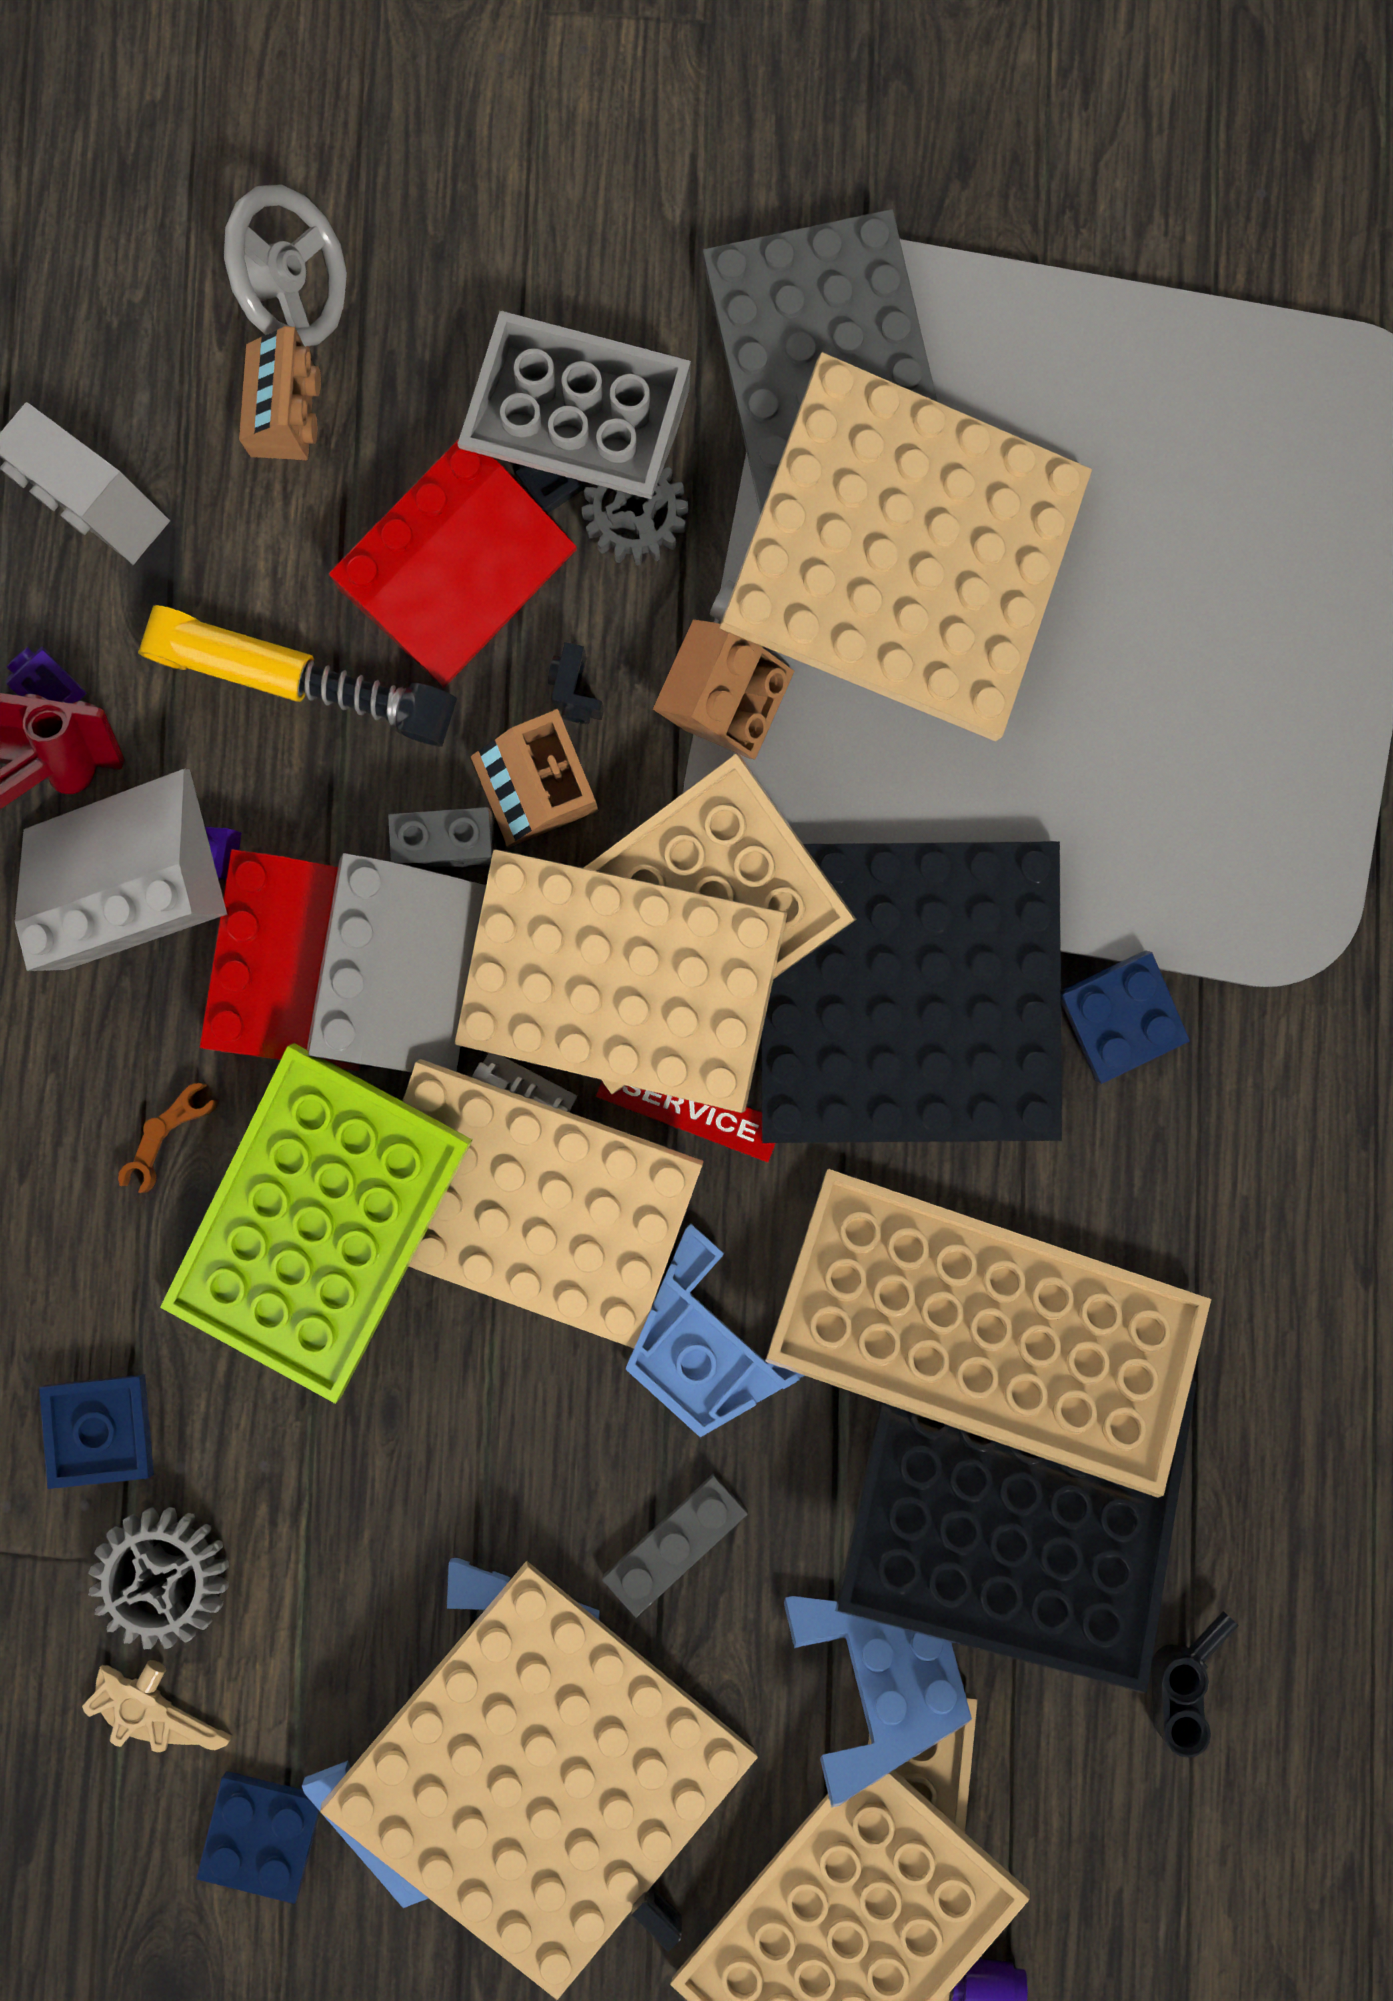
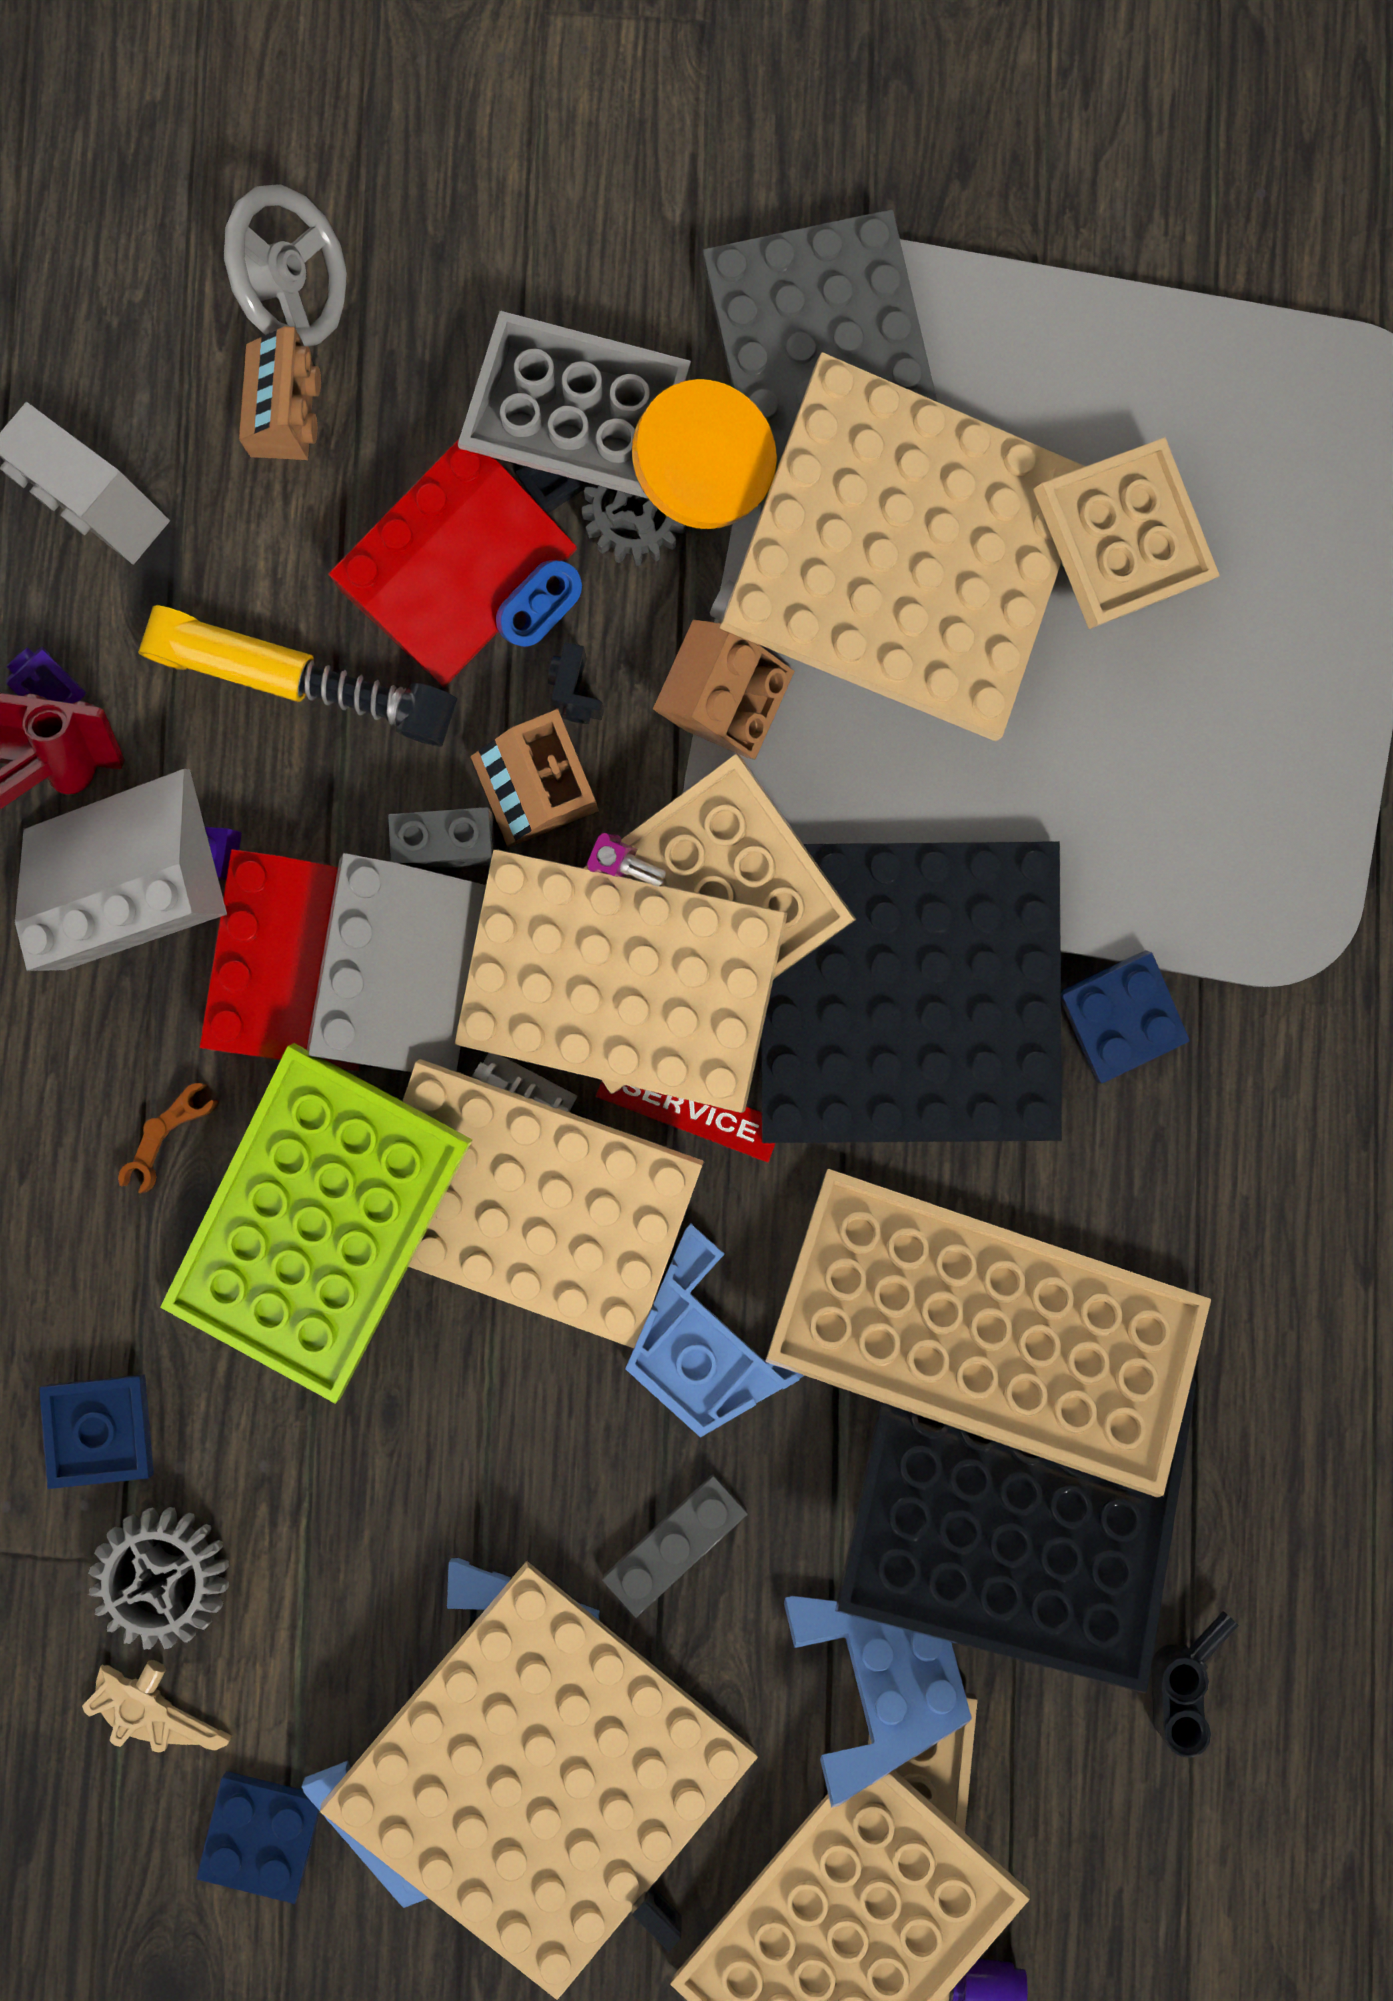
(540, 606): none -> blue plate
(618, 860): none -> piece
(704, 454): none -> light orange piece
(1126, 532): none -> tan plate

